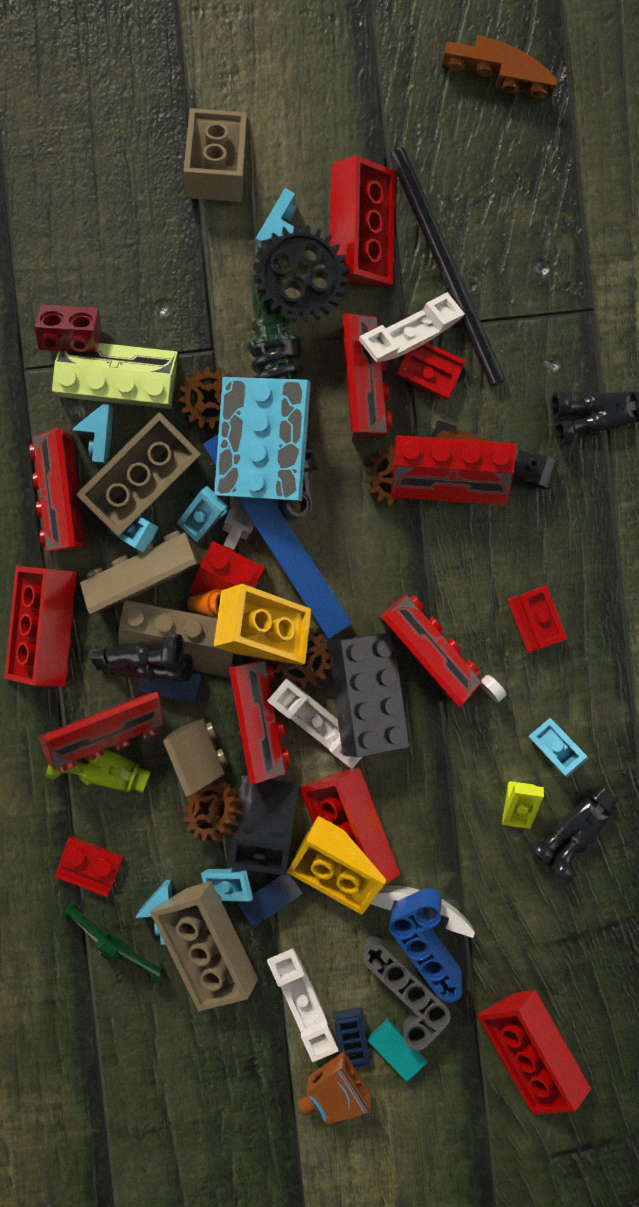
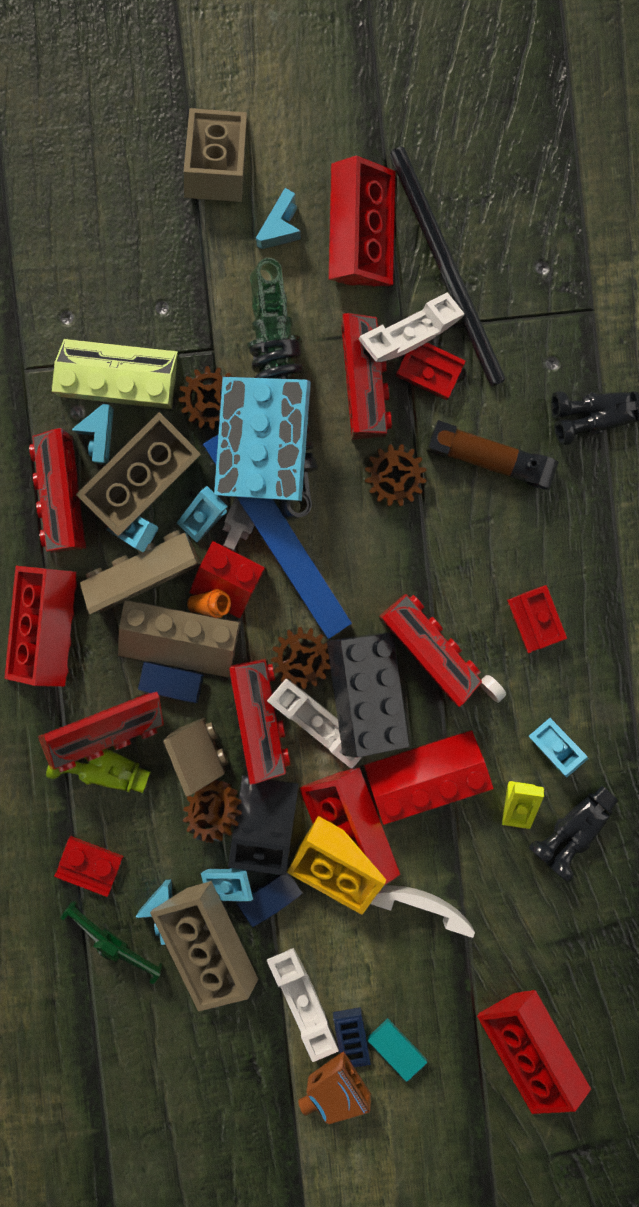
(68, 328): dark red brick -> none
(145, 663): black piece -> none
(262, 625): yellow slope -> none
(311, 298): black gear -> none
(401, 985): dark grey beam -> none
(412, 928): blue beam -> none
(428, 777): none -> red slope
(452, 470): red slope -> none
(513, 67): dark orange slope -> none

